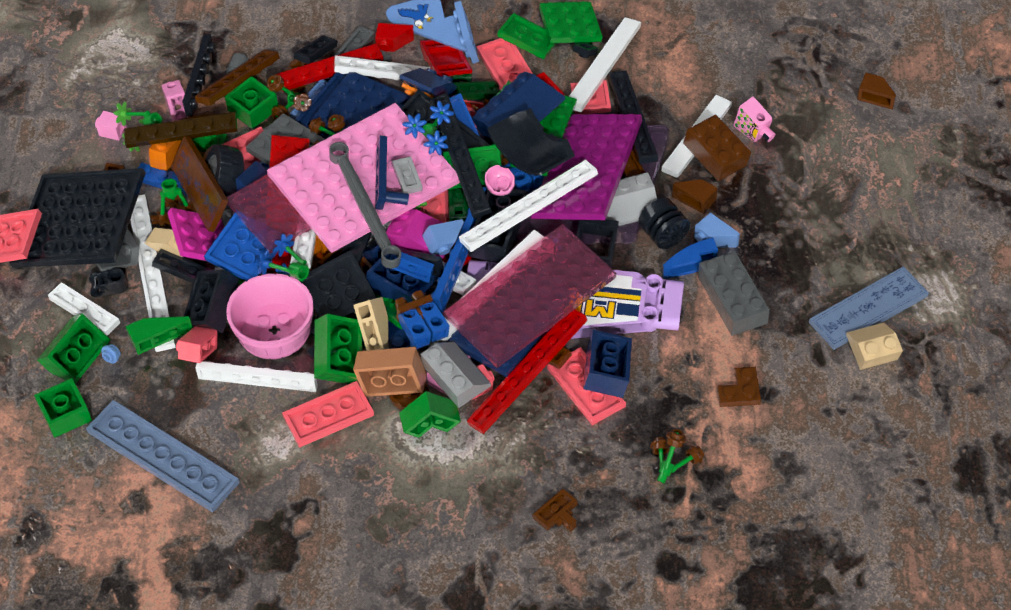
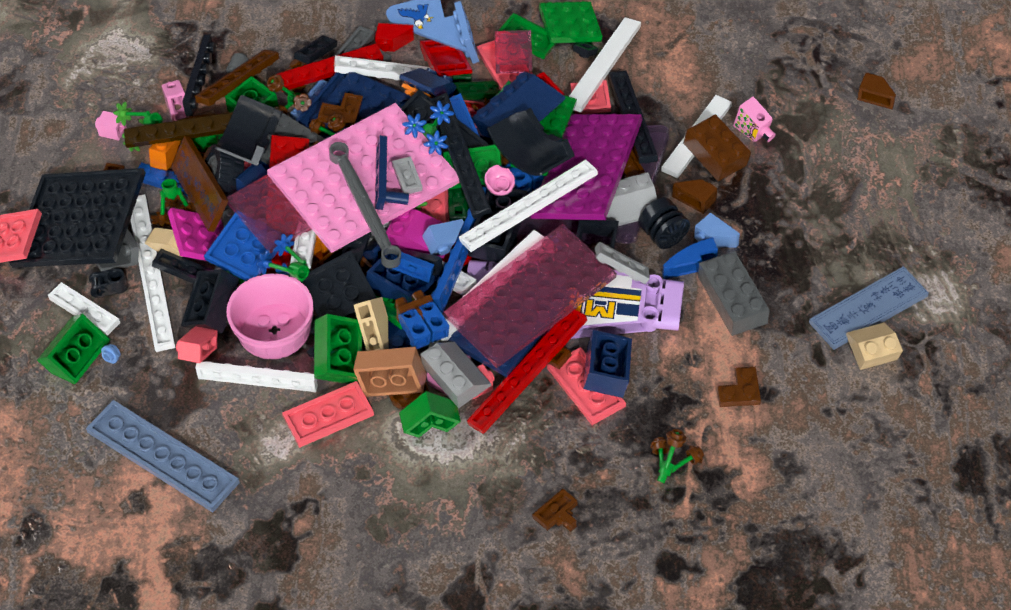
(63, 407): green brick -> none
(156, 331): green slope -> none
(249, 130): none -> black panel
(349, 109): none -> reddish brown plate
(513, 51): none -> clear pink brick
(622, 263): none -> light grey plate

